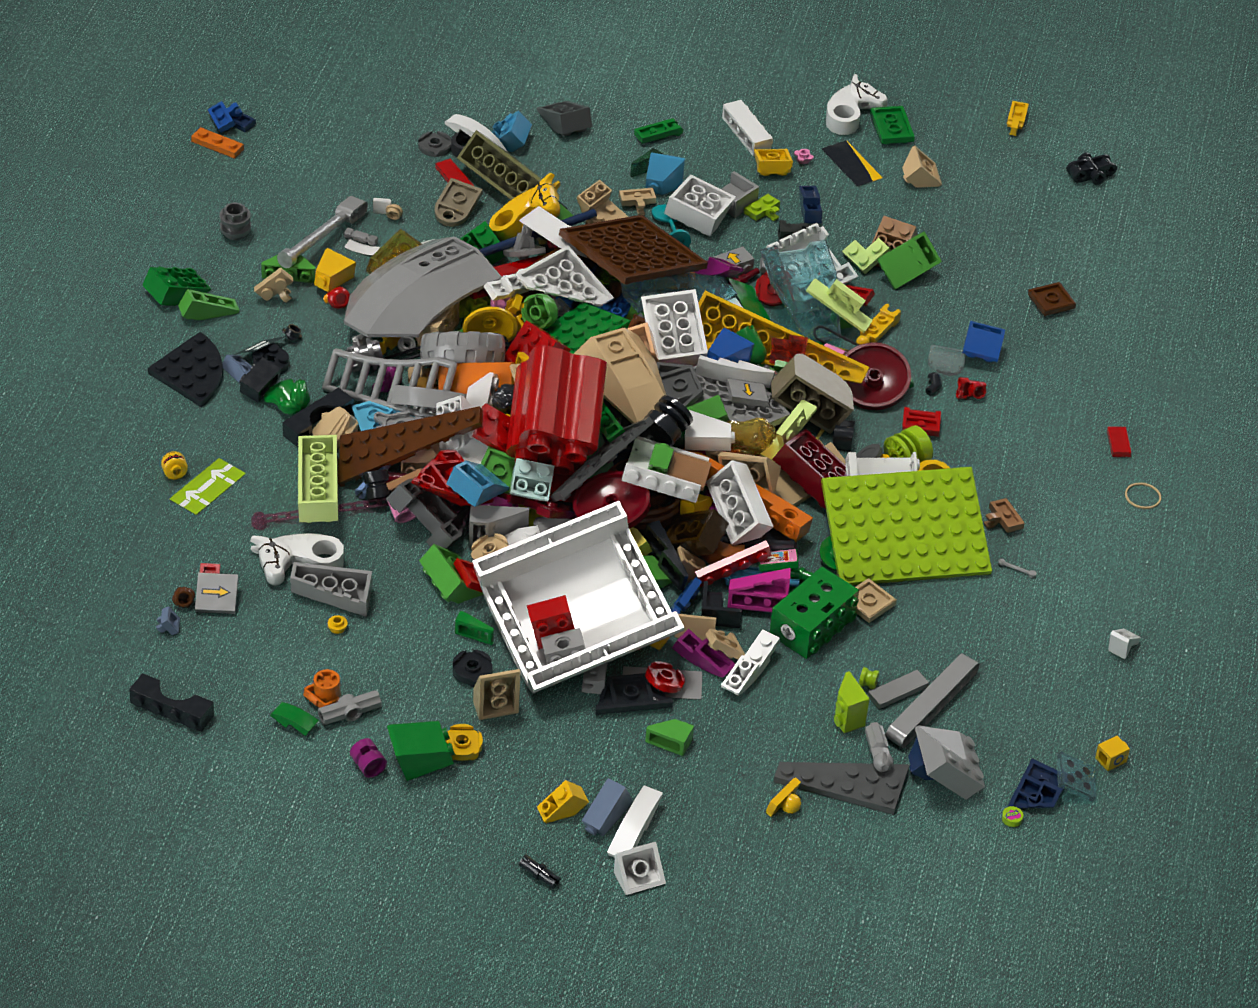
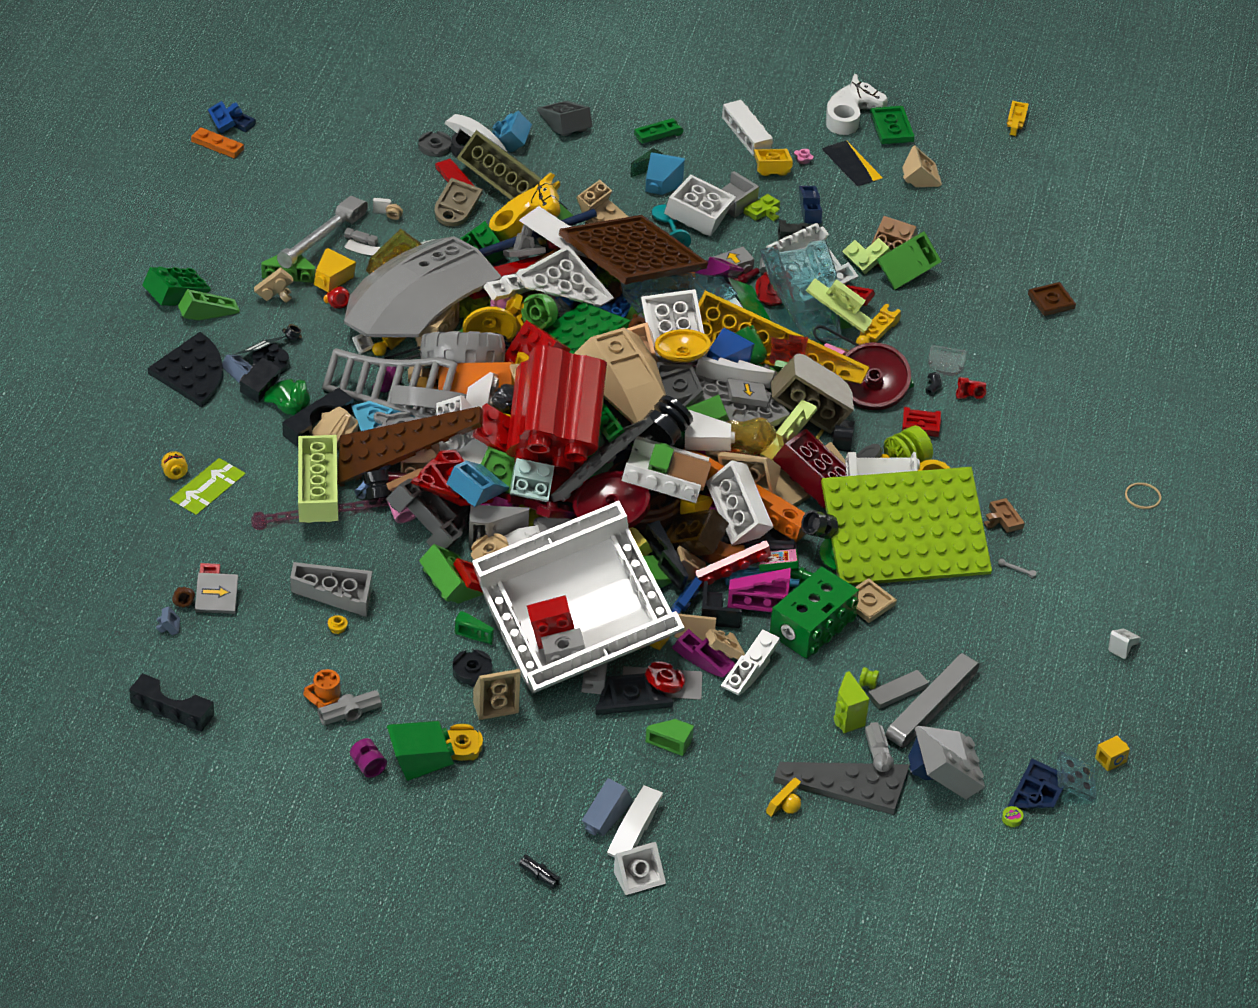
(235, 221): flat silver piece -> none
(280, 552): white animal -> none
(291, 715): green slope -> none
(371, 349): flat silver piece -> none
(407, 340): white plate -> none
(563, 802): yellow slope -> none
(637, 197): tan plate -> none
(682, 345): none -> yellow dish
(819, 524): none -> black wheel
(983, 341): blue slope -> none
(1091, 168): black axle -> none
(1119, 442): red tile -> none

